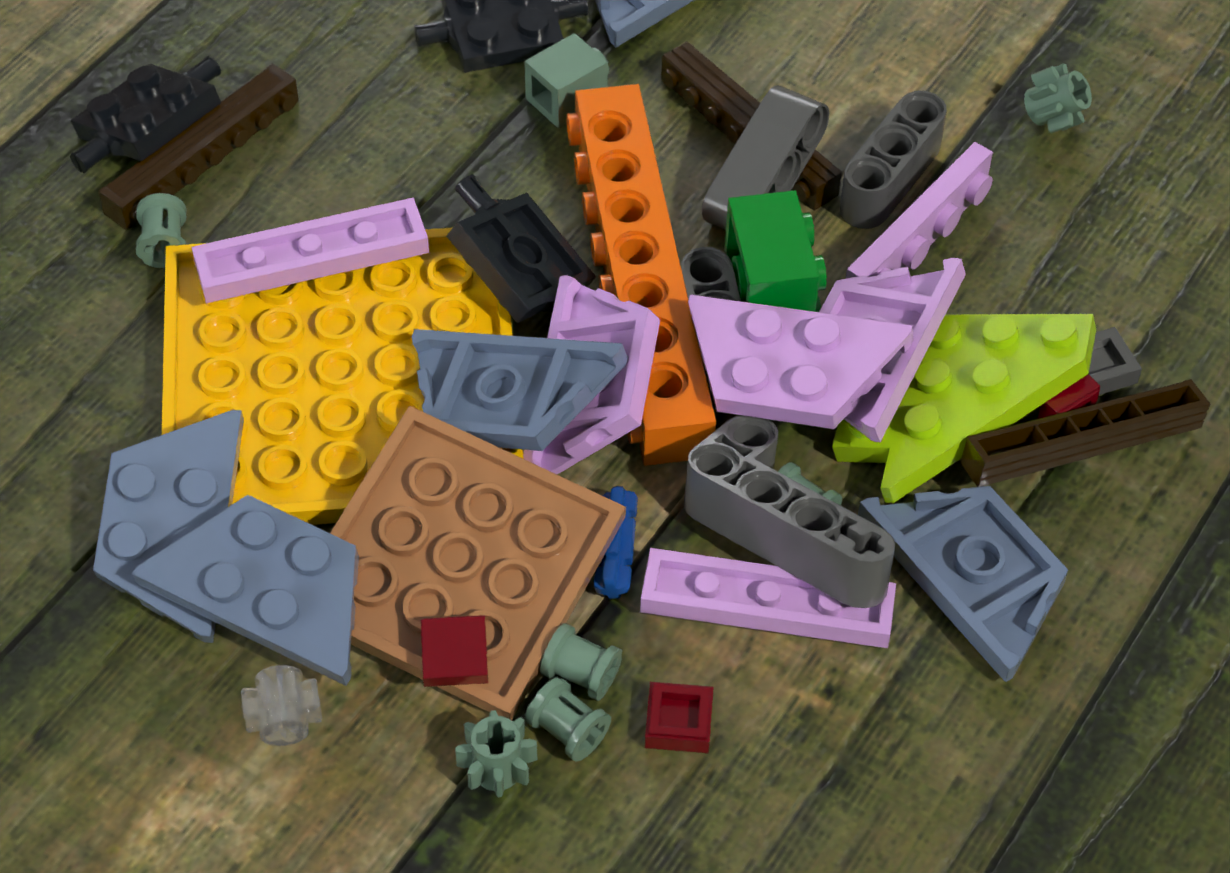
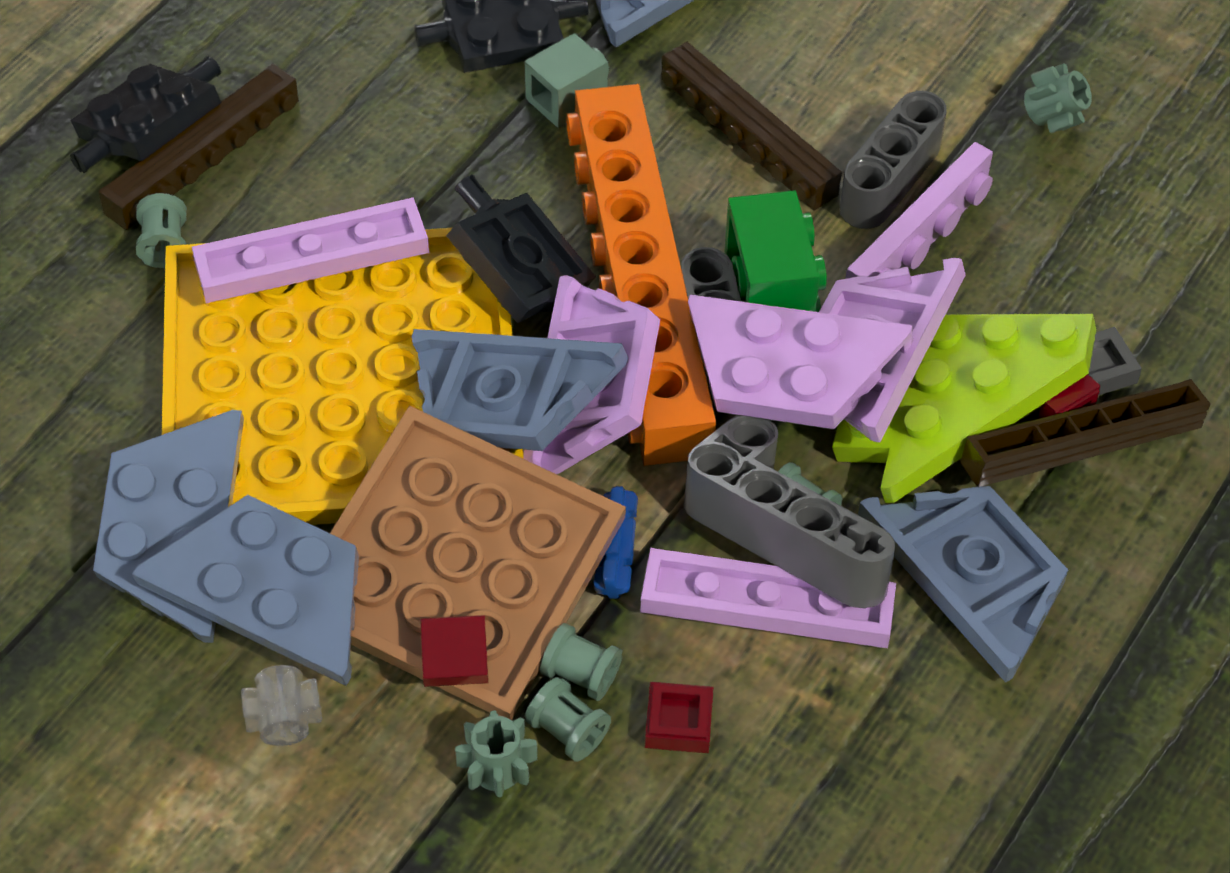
(768, 151): dark grey beam -> none

